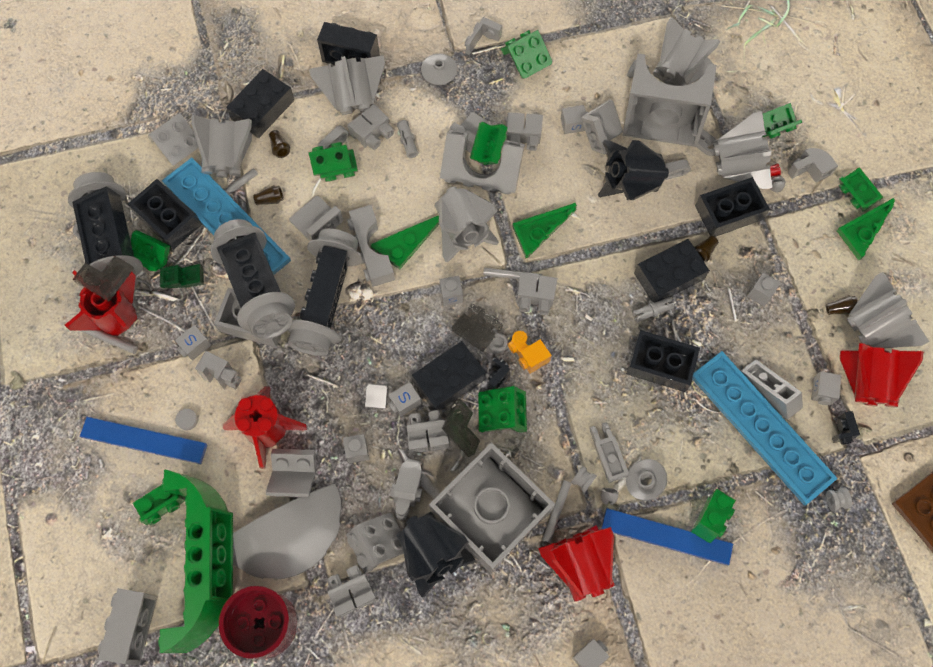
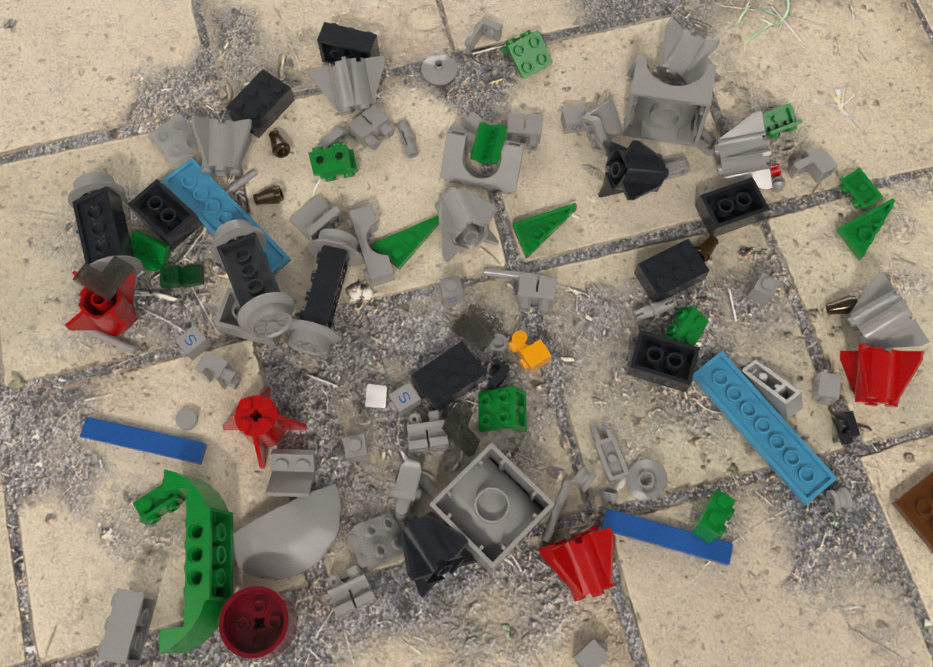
(687, 326): none -> green bracket

